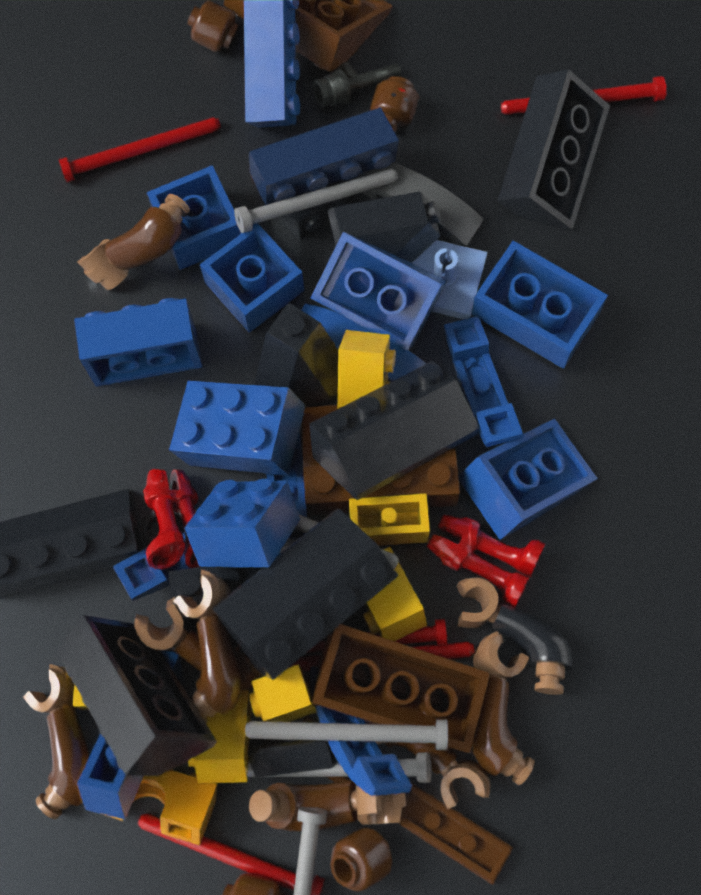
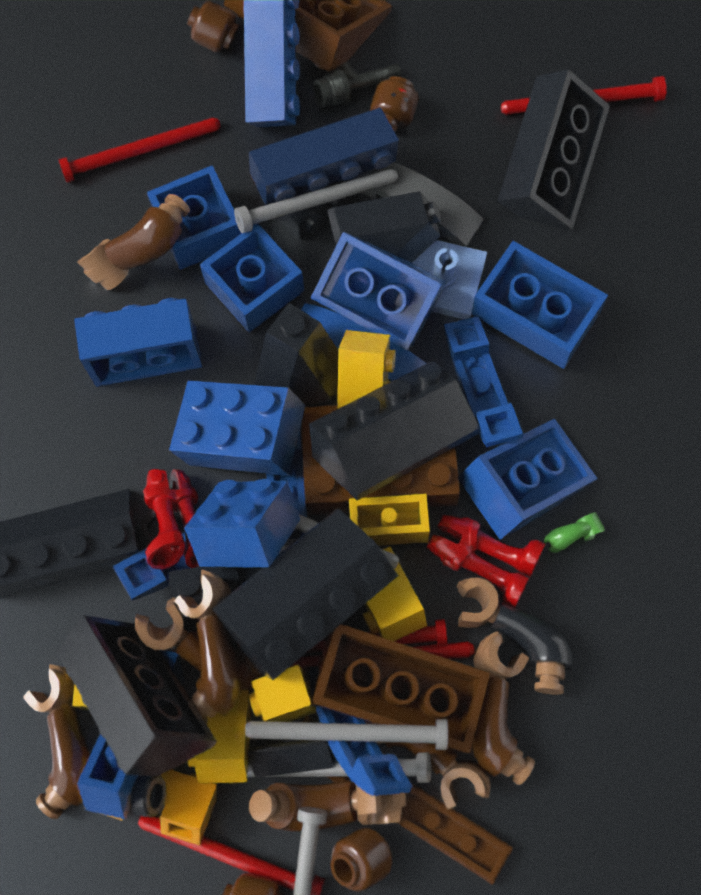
(148, 795): none -> black tile
(565, 535): none -> bright green arm

